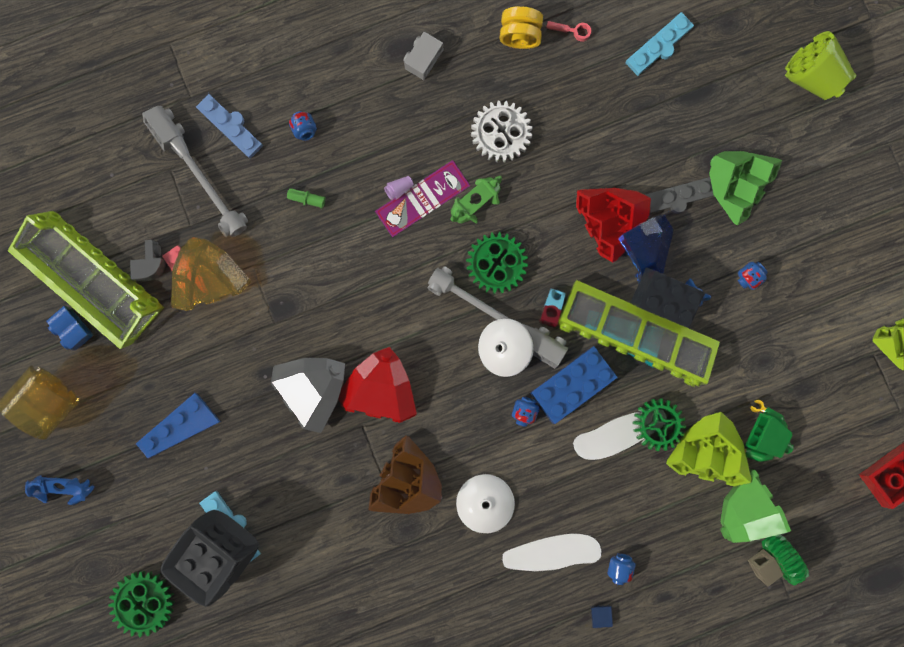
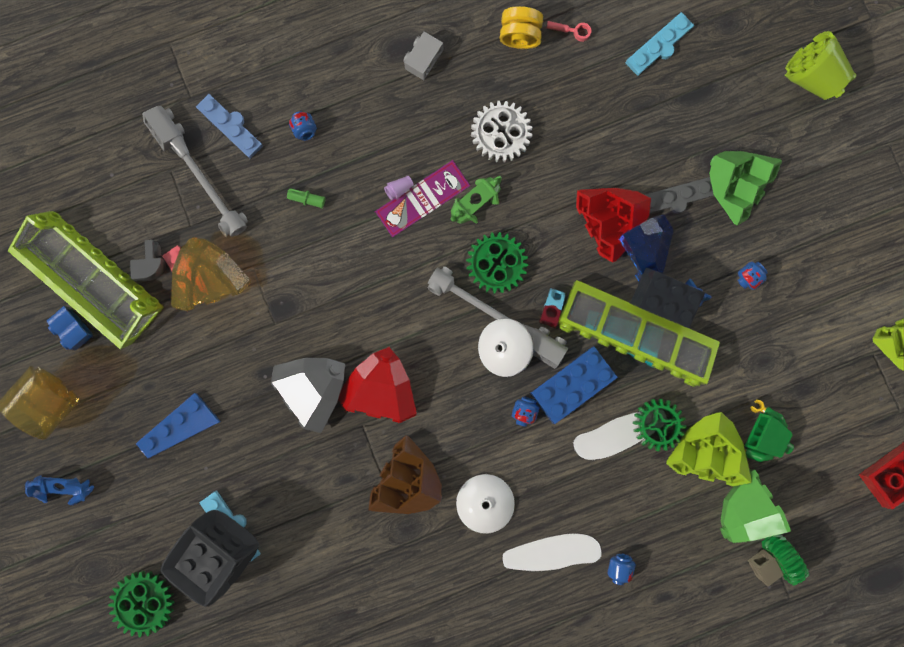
(601, 616): dark blue tile -> none

